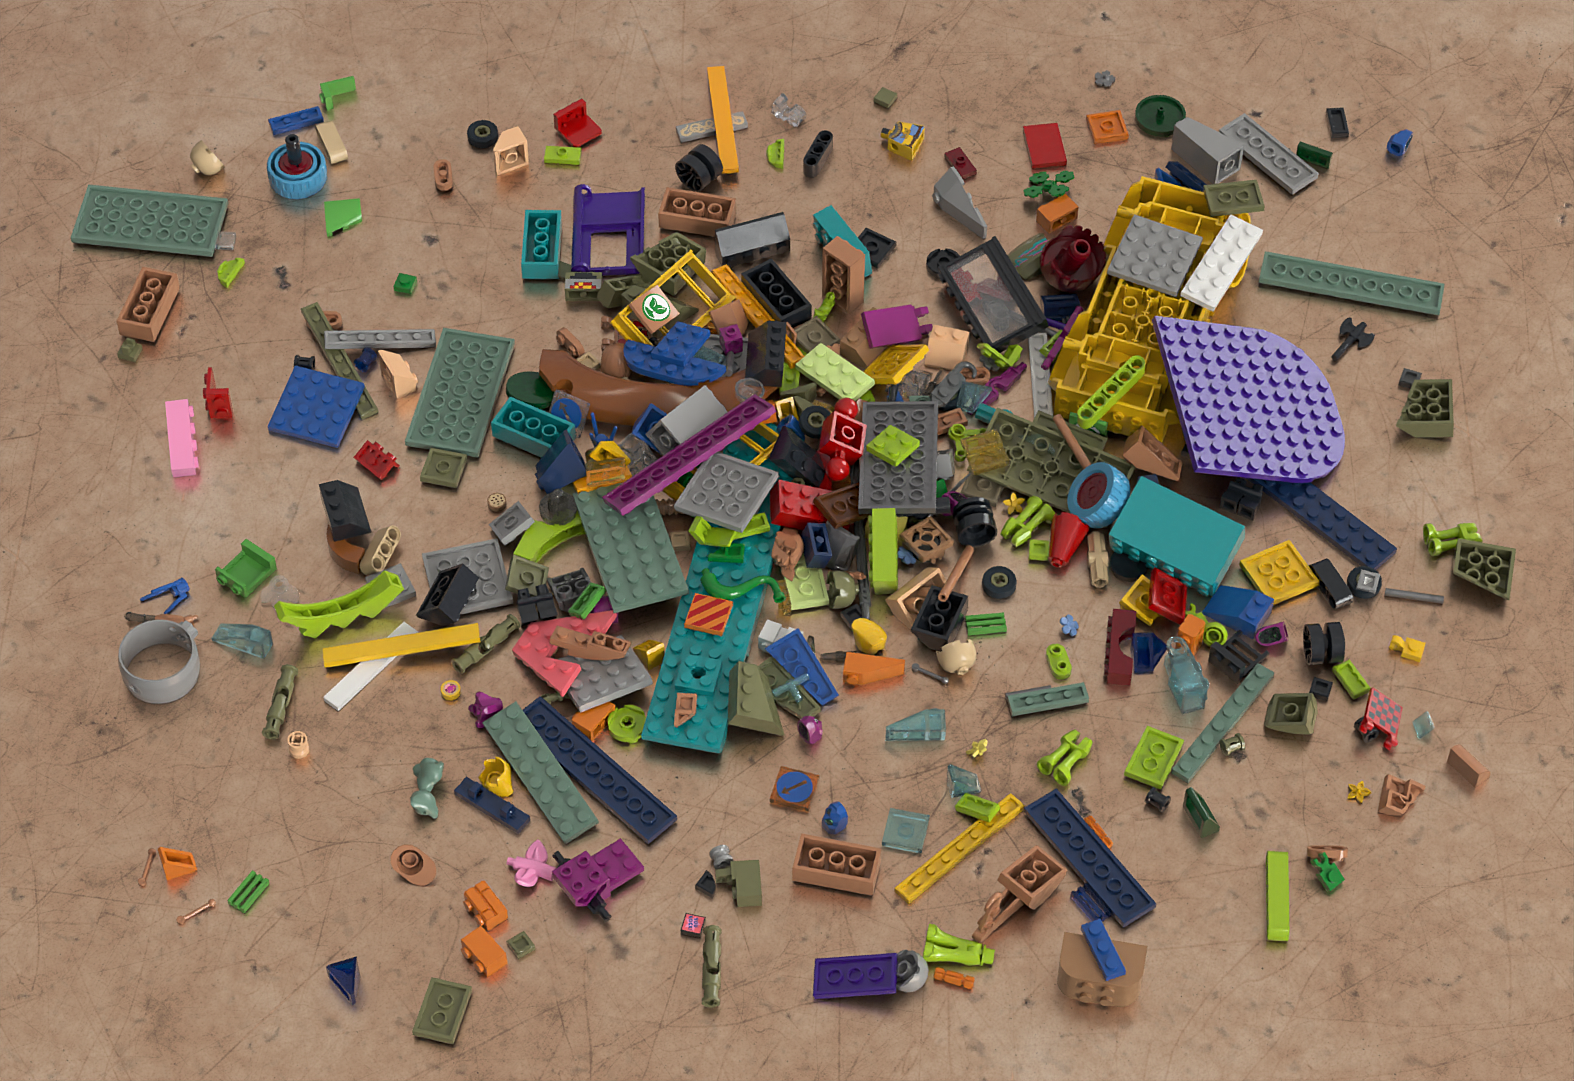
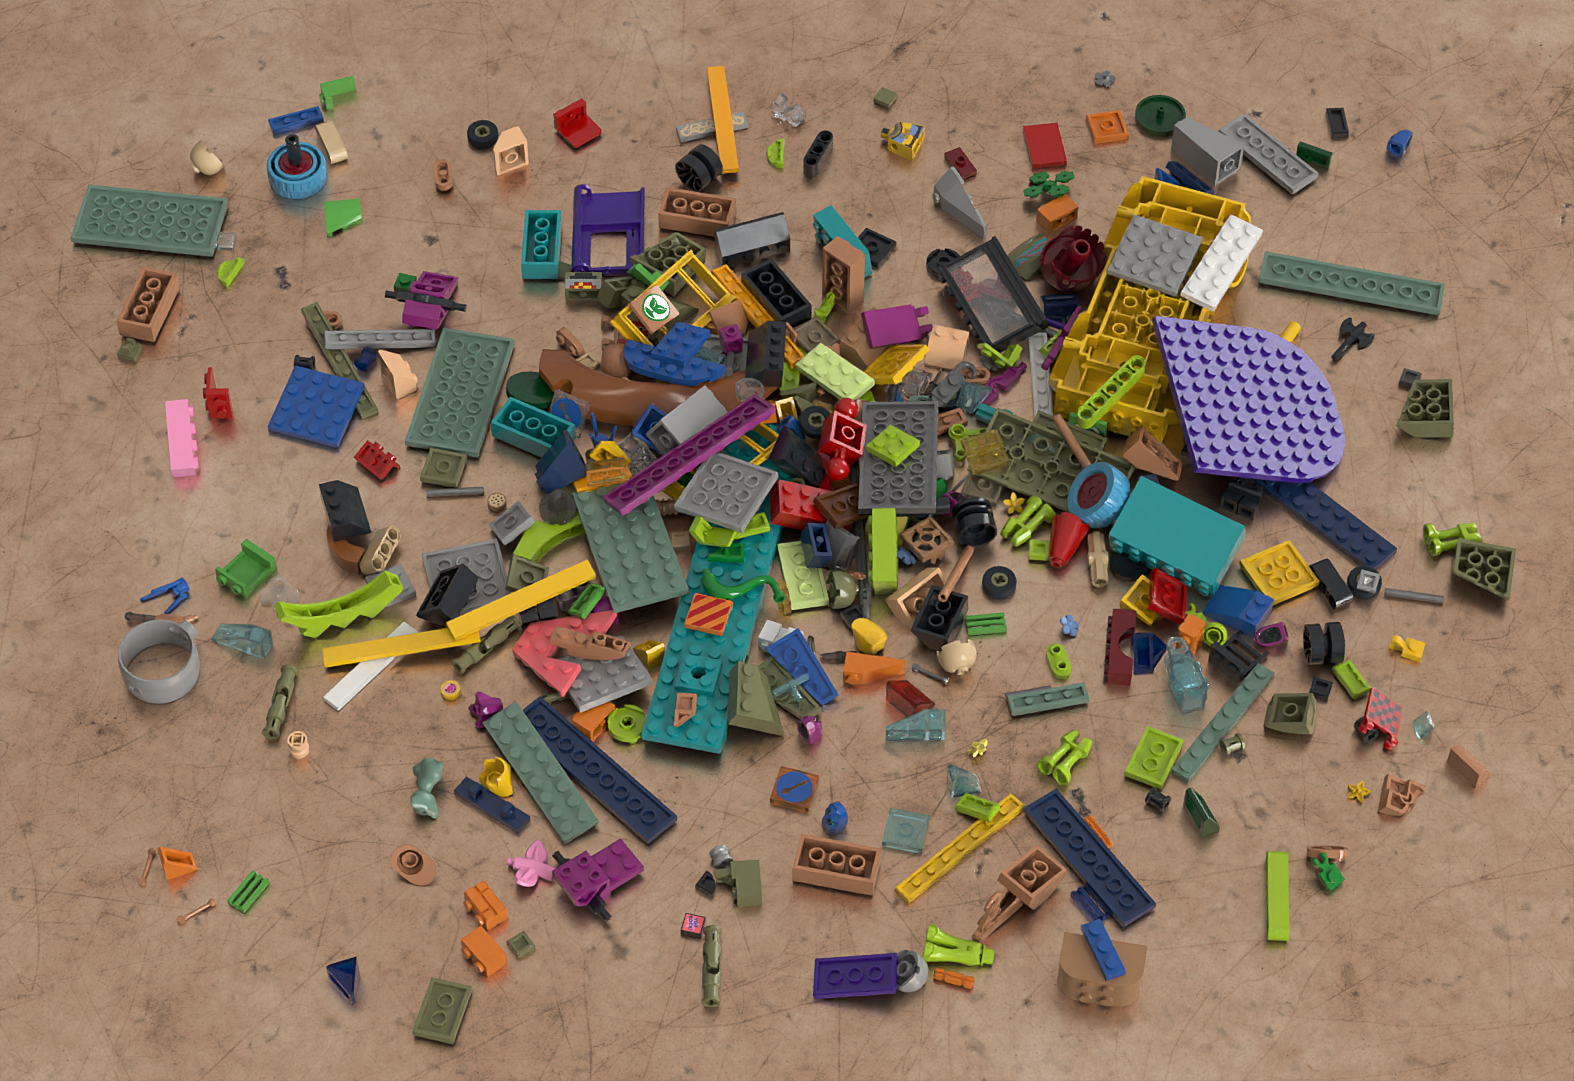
(428, 300): none -> magenta piece
(454, 491): none -> flat silver bar
(521, 600): none -> yellow tile
(562, 155): lime plate -> none
(645, 276): none -> bright green slope
(787, 551): nougat piece -> none
(907, 697): none -> clear red slope
(1233, 198): olive plate -> none
(1291, 331): none -> yellow cylinder

